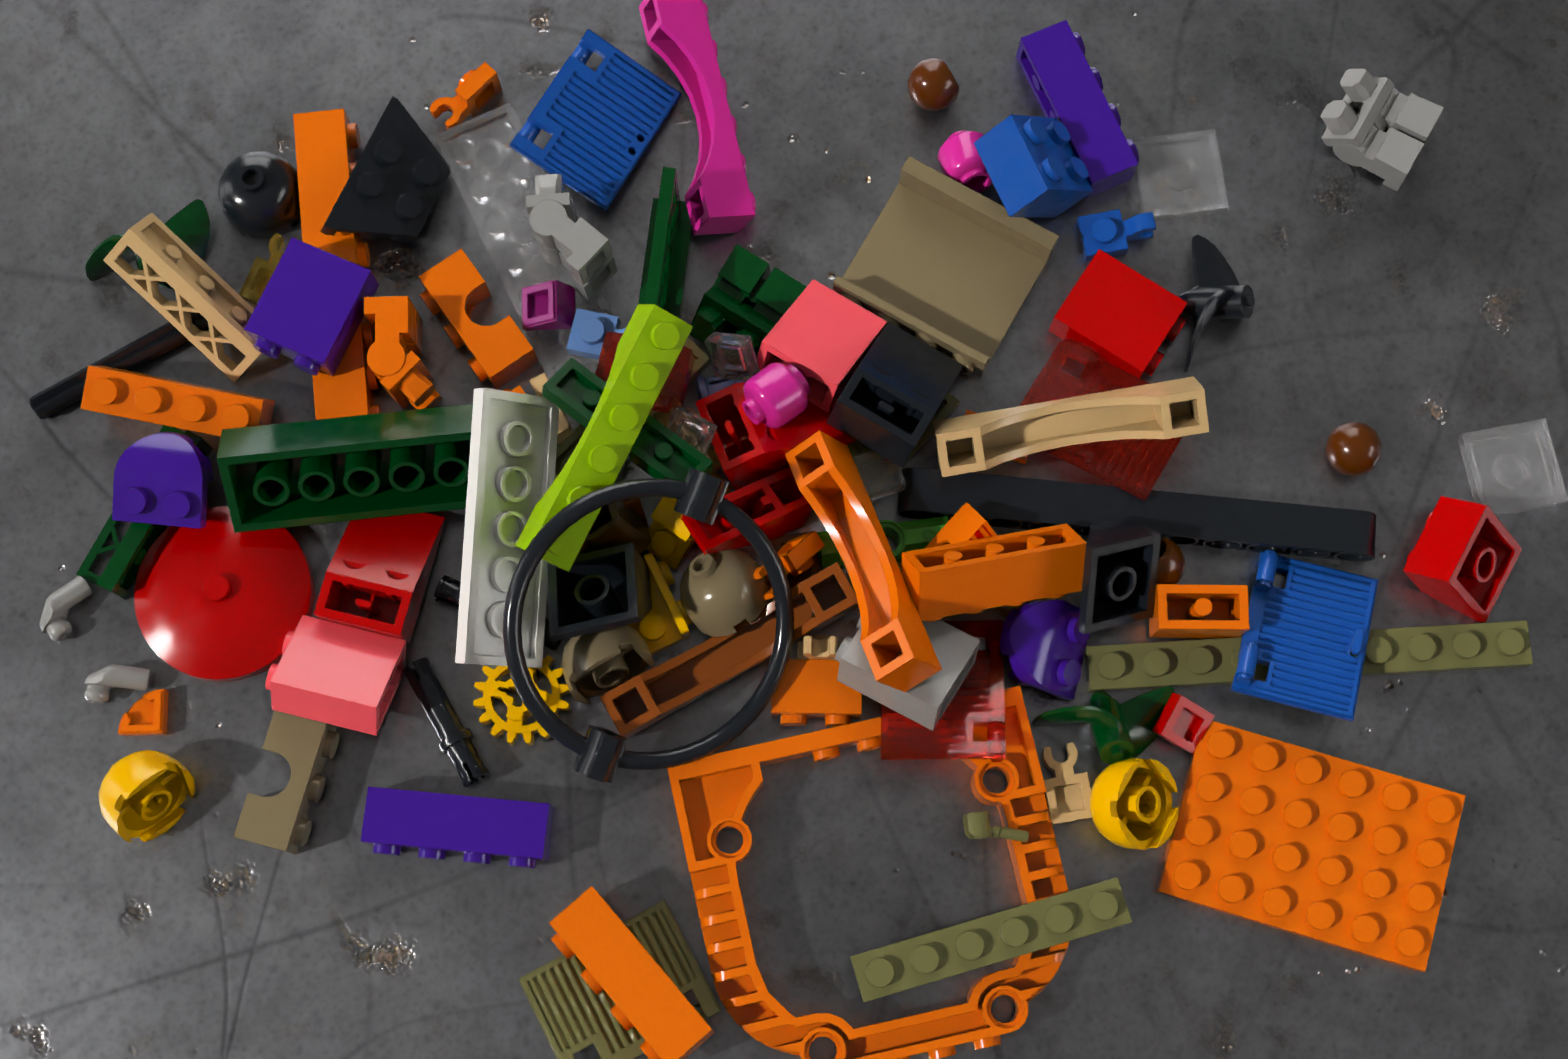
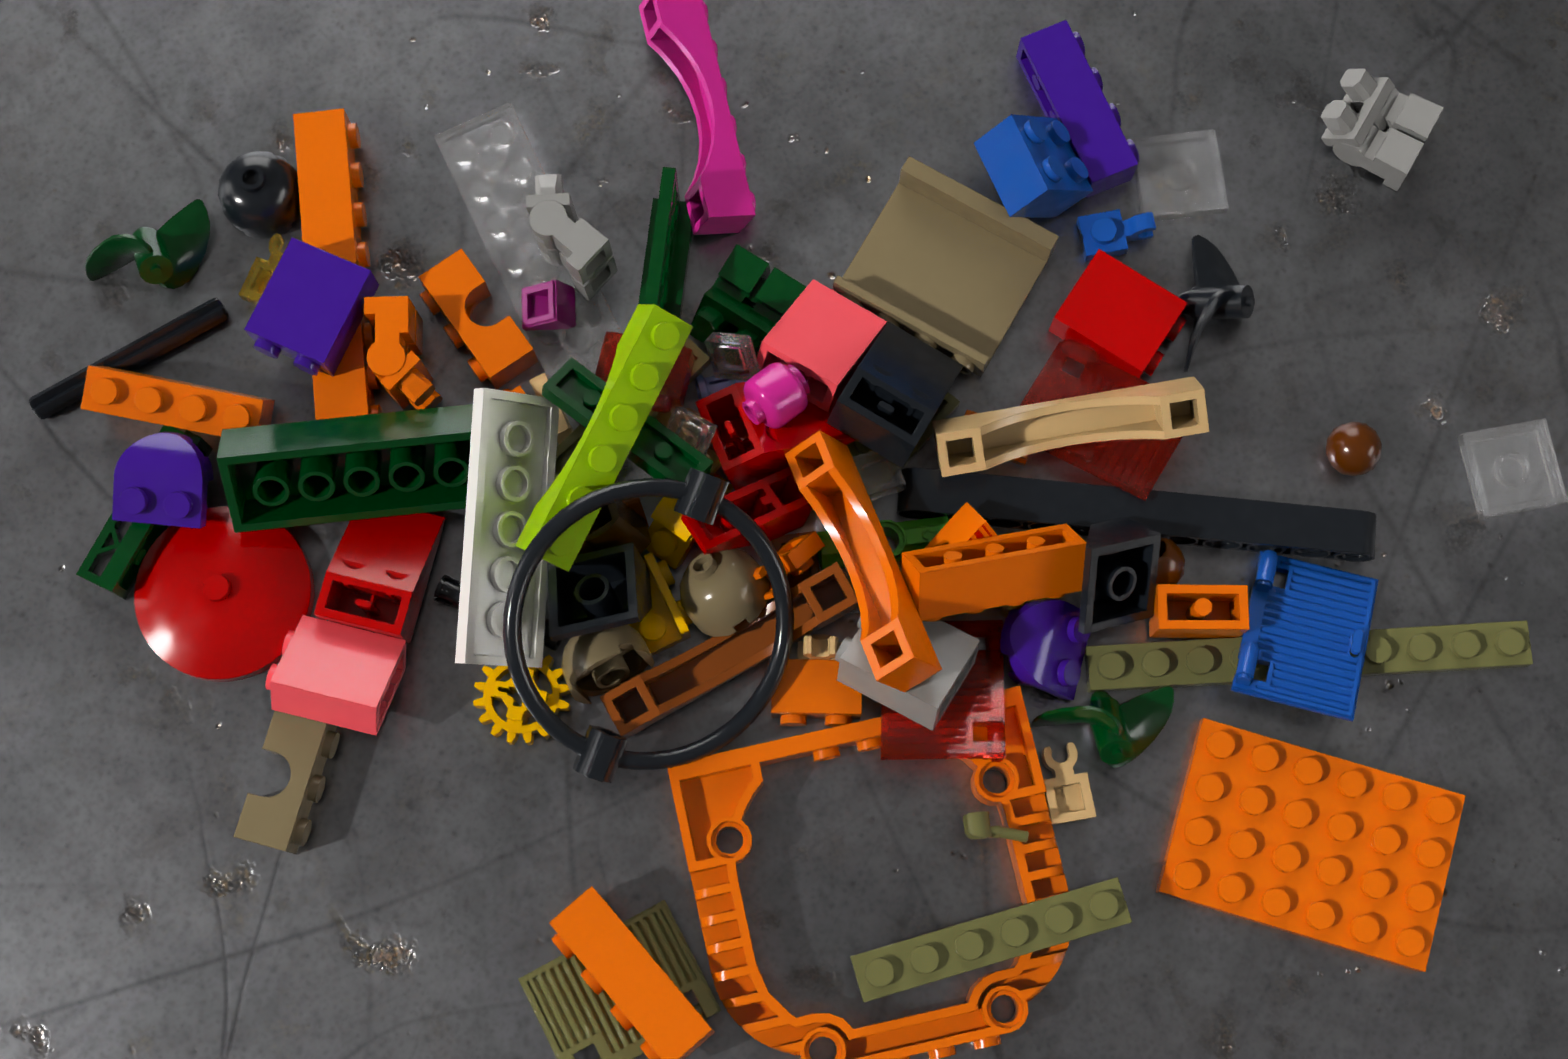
(57, 607): light grey arm -> none
(114, 676): light grey arm -> none
(144, 794): yellow cylinder -> none
(147, 715): orange tile -> none
(196, 291): tan fence -> none
(391, 182): black wing -> none
(454, 738): black pin -> none
(457, 825): dark purple brick -> none
(472, 95): orange plate -> none
(589, 332): medium blue plate -> none
(596, 120): blue window -> none
(932, 85): reddish brown piece -> none
(962, 162): dark pink head -> none
(1134, 803): yellow cylinder -> none
(1183, 723): red tile -> none
(1463, 557): red slope -> none

